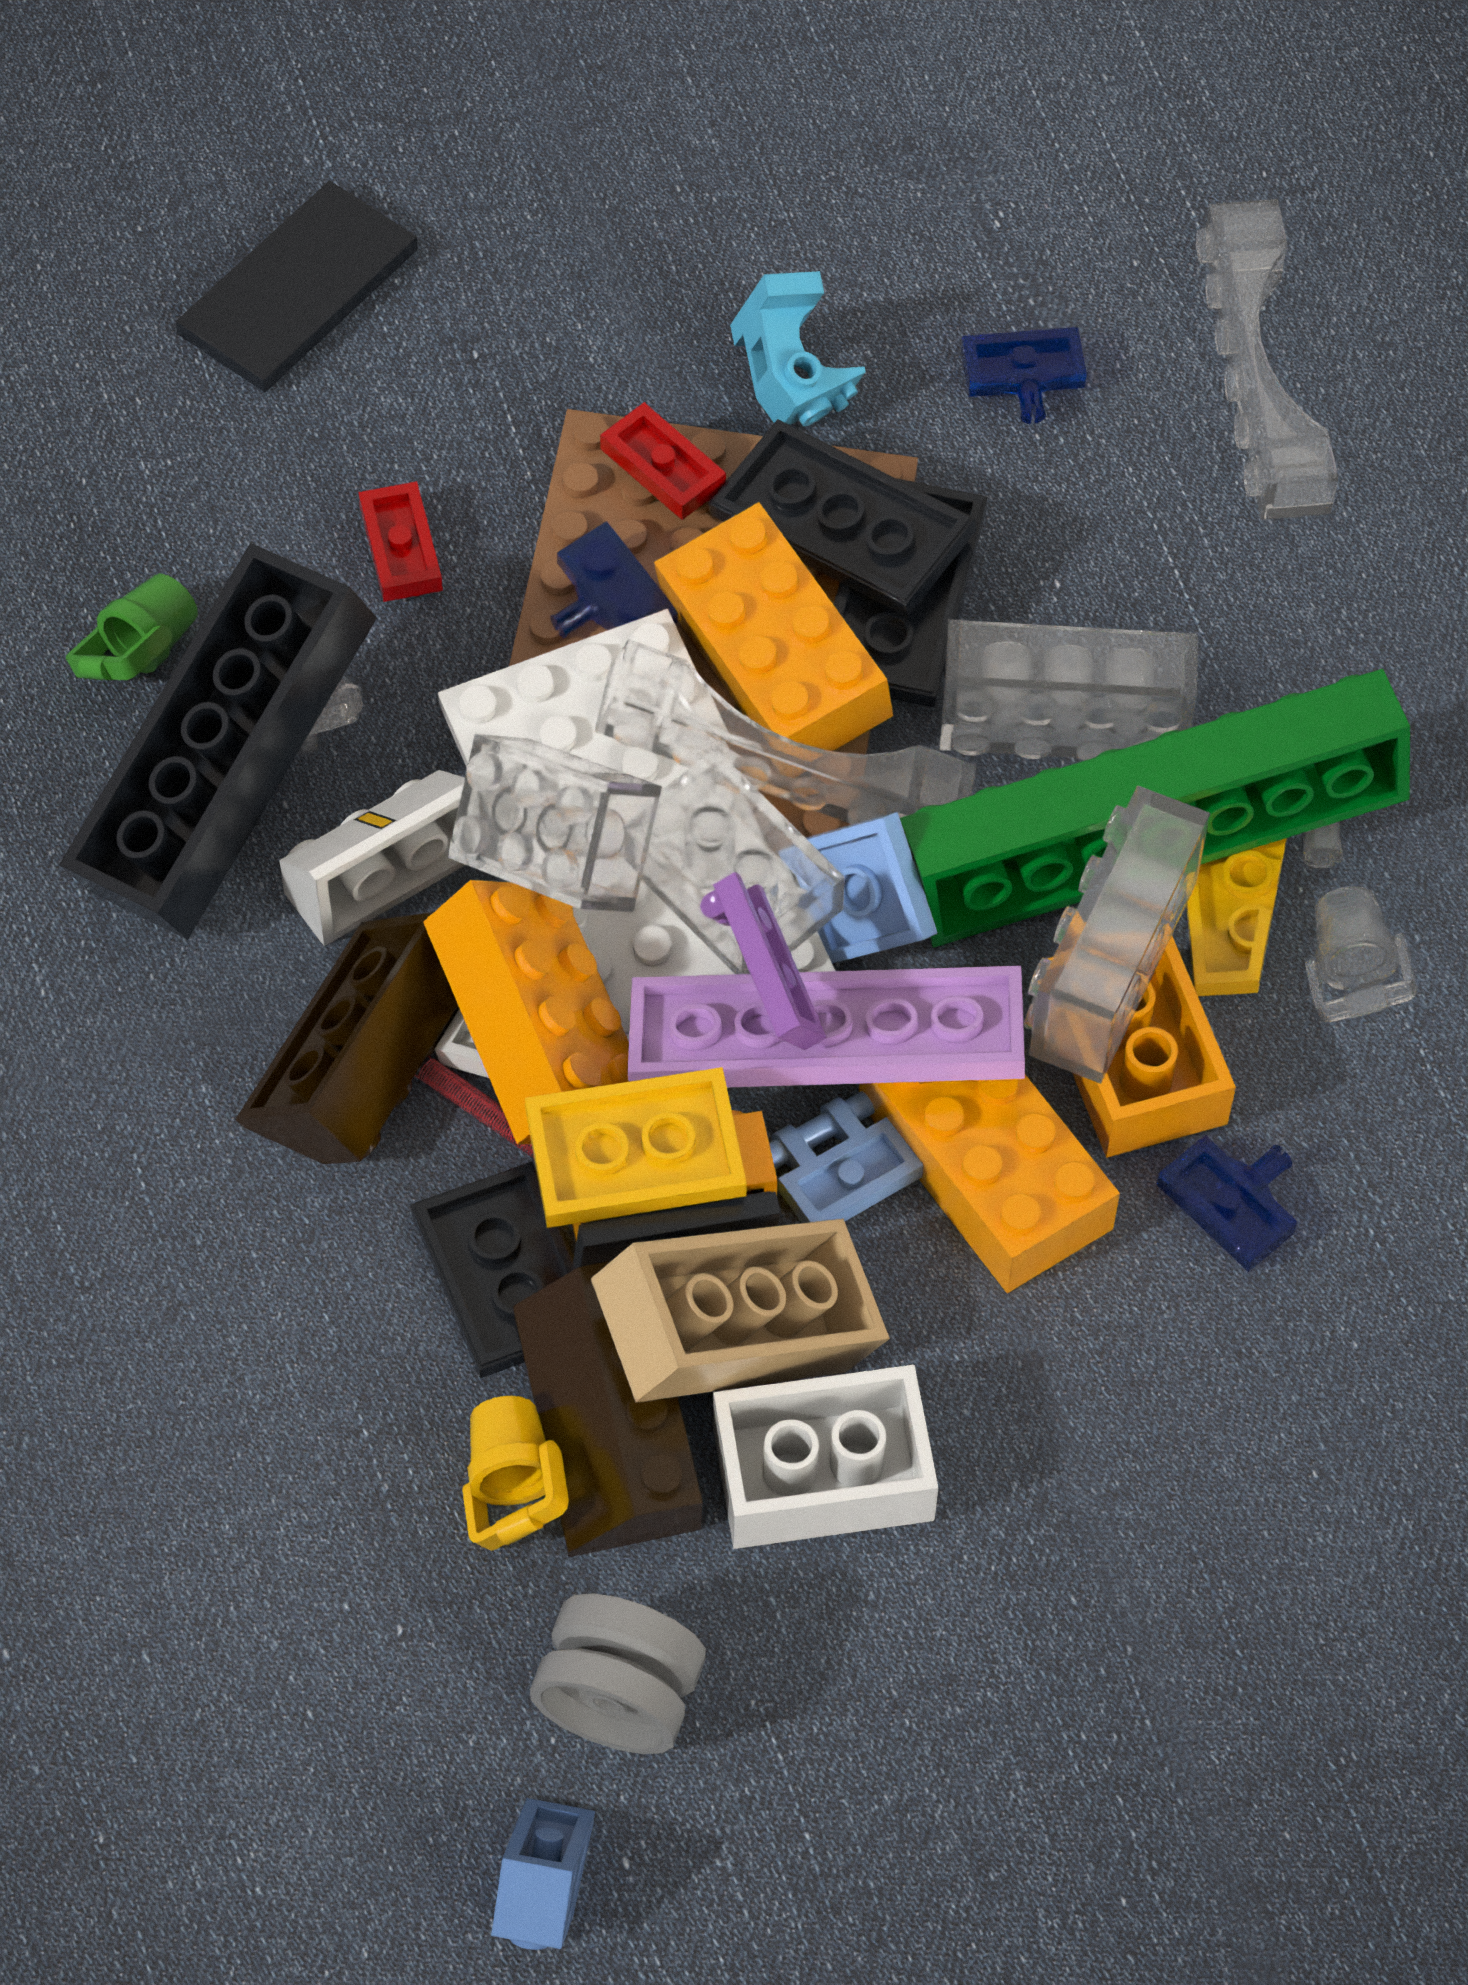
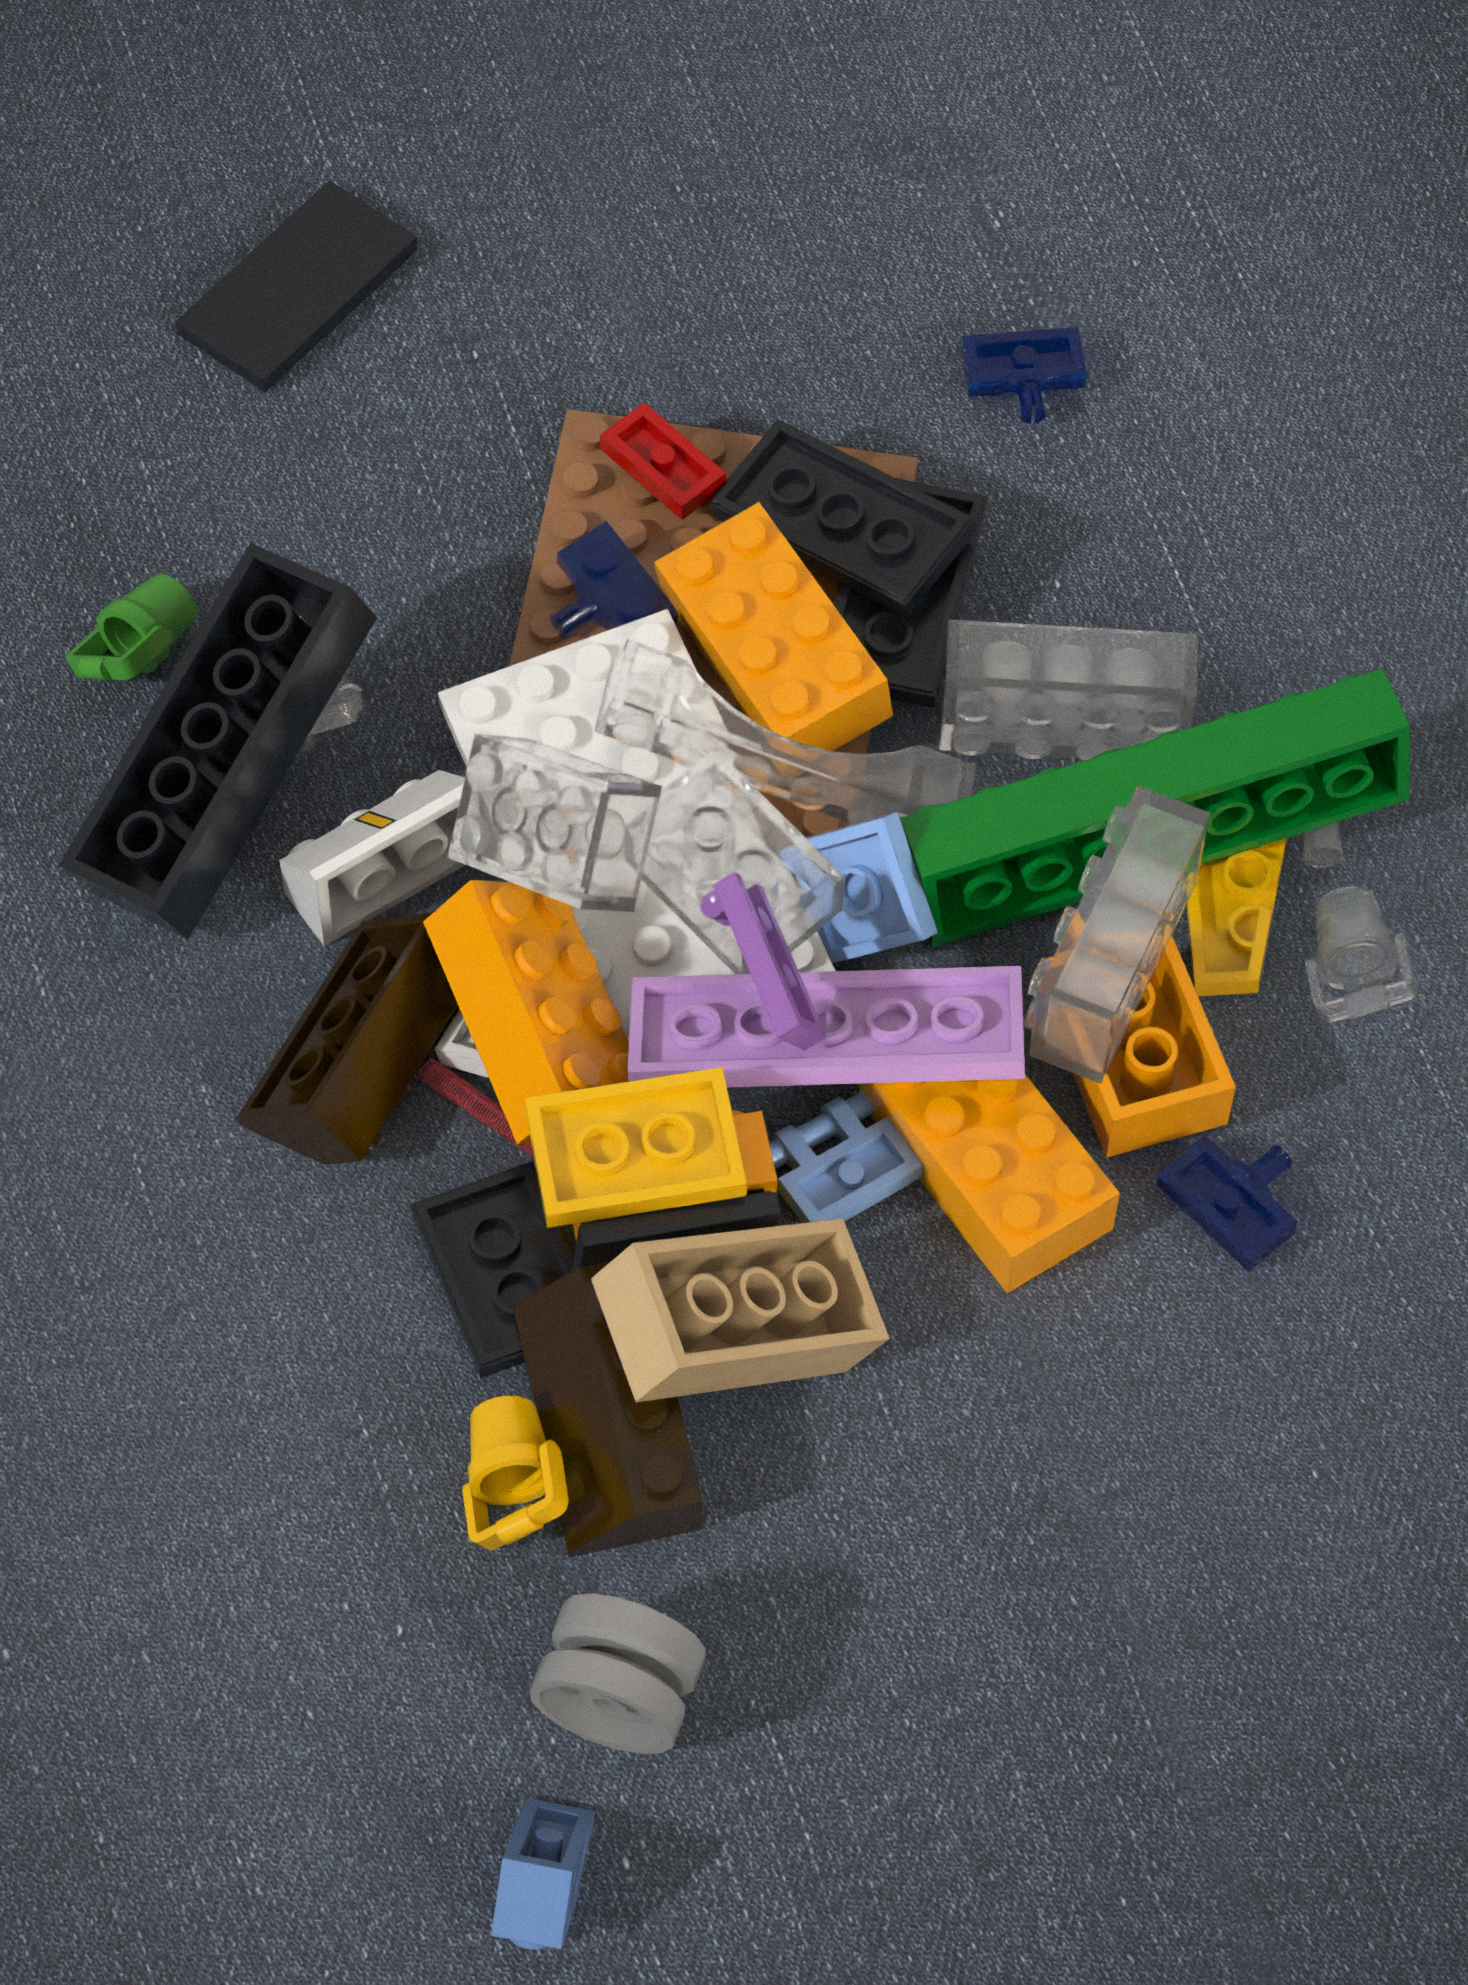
(400, 541): red plate -> none
(771, 334): medium azure tile -> none
(824, 1456): white brick -> none
(1286, 449): clear arch -> none

